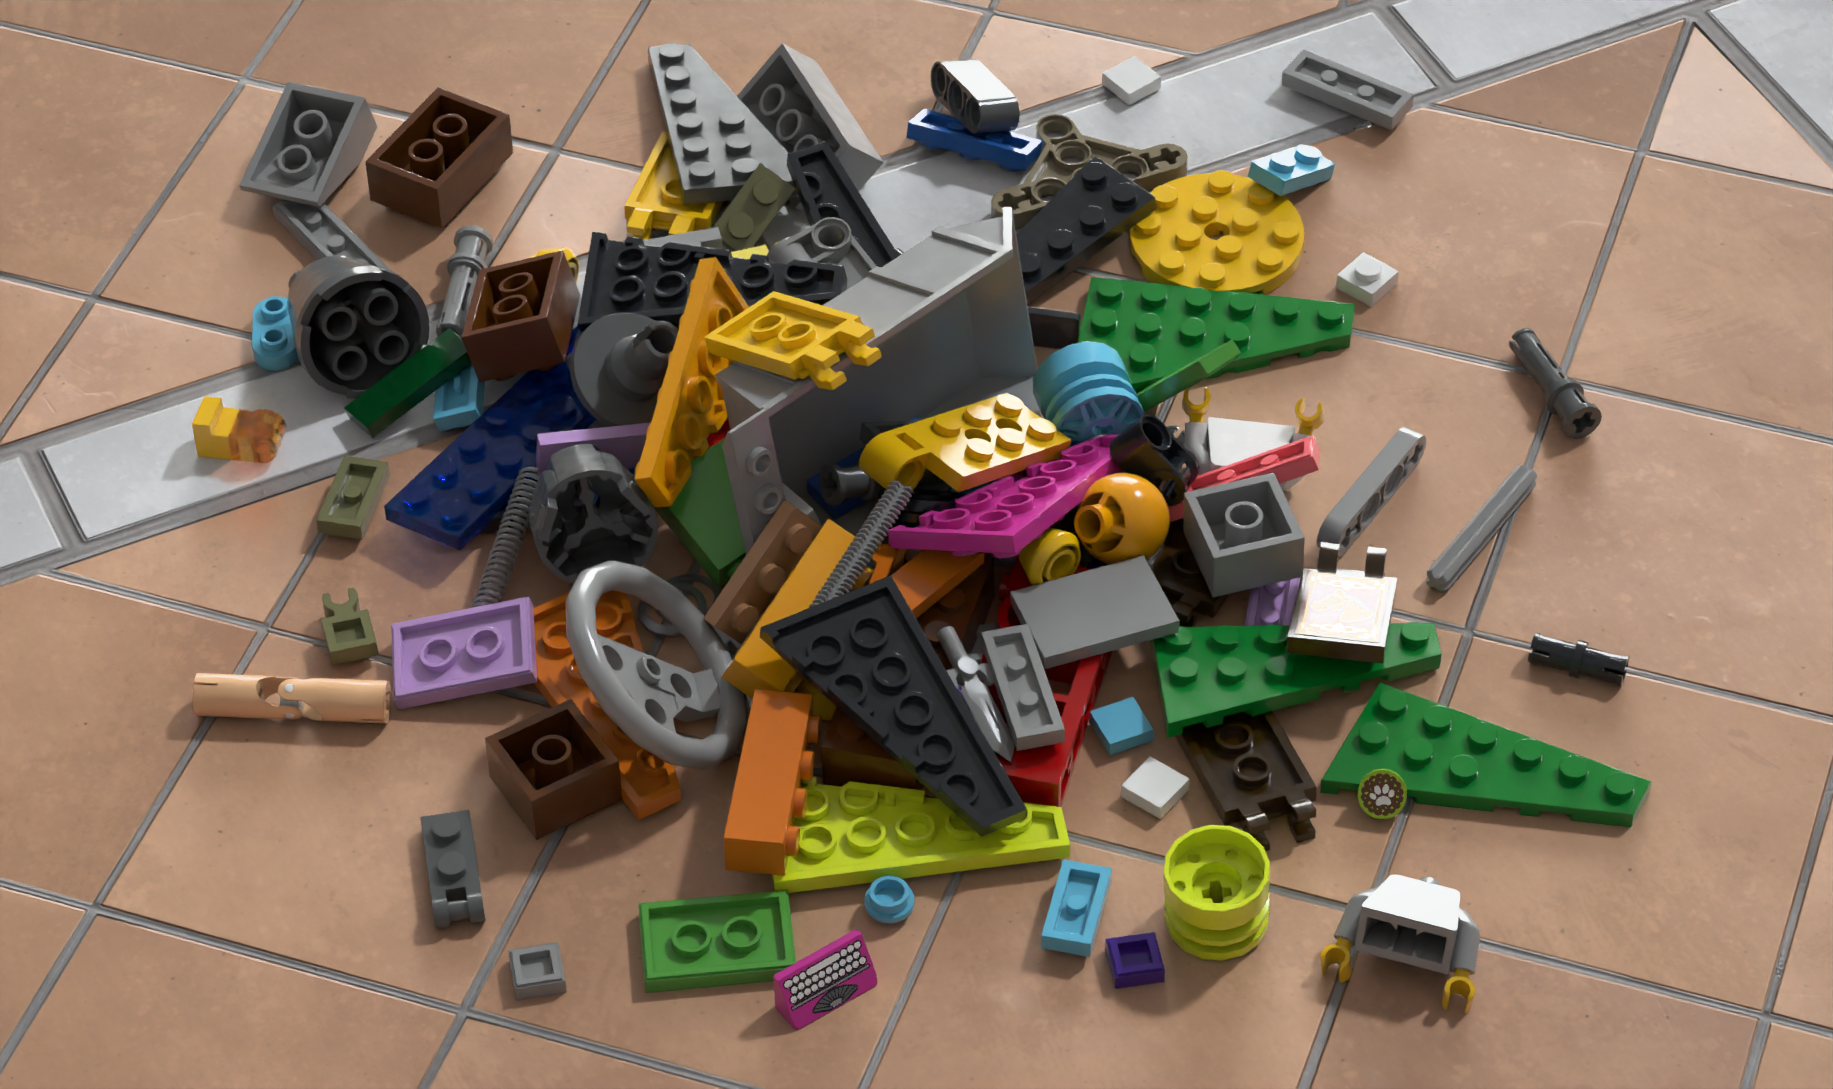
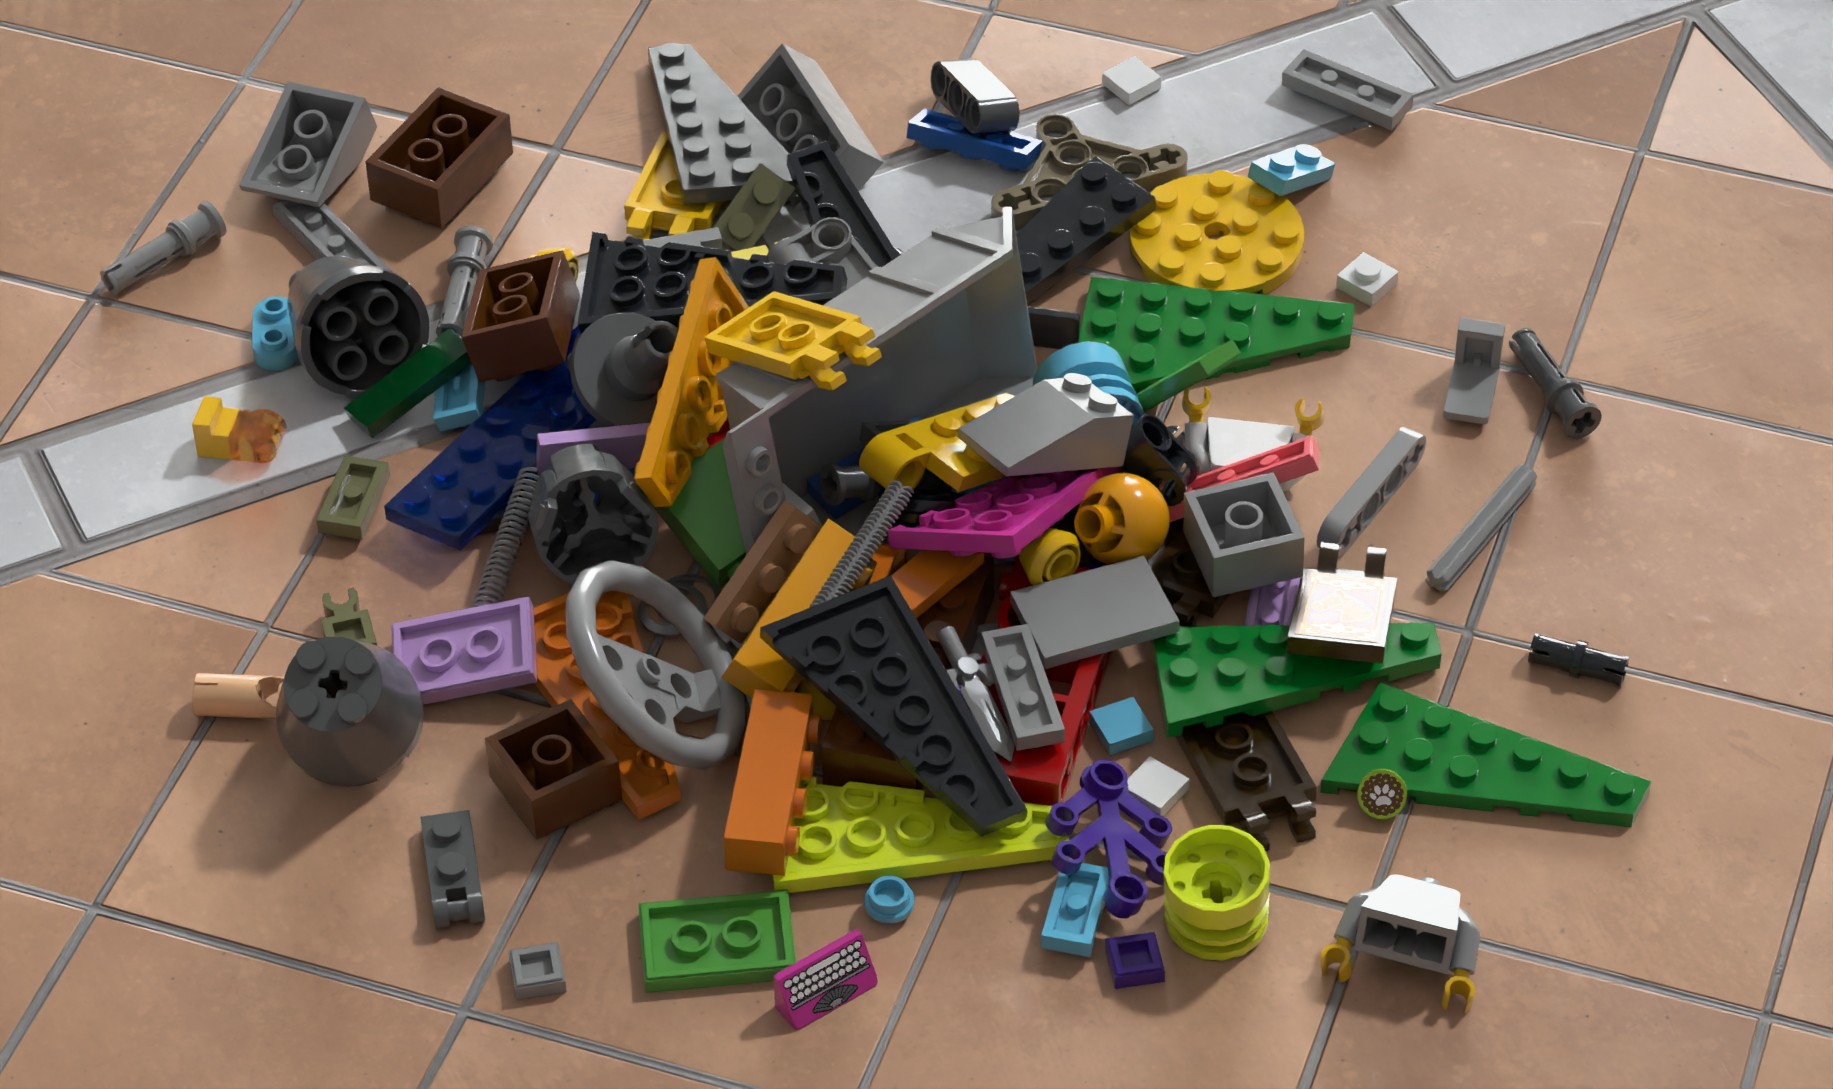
(179, 239): none -> light grey pin
(348, 711): none -> dark grey cone
(1052, 429): none -> light grey slope
(1107, 786): none -> dark purple plant
(1474, 371): none -> light grey bracket

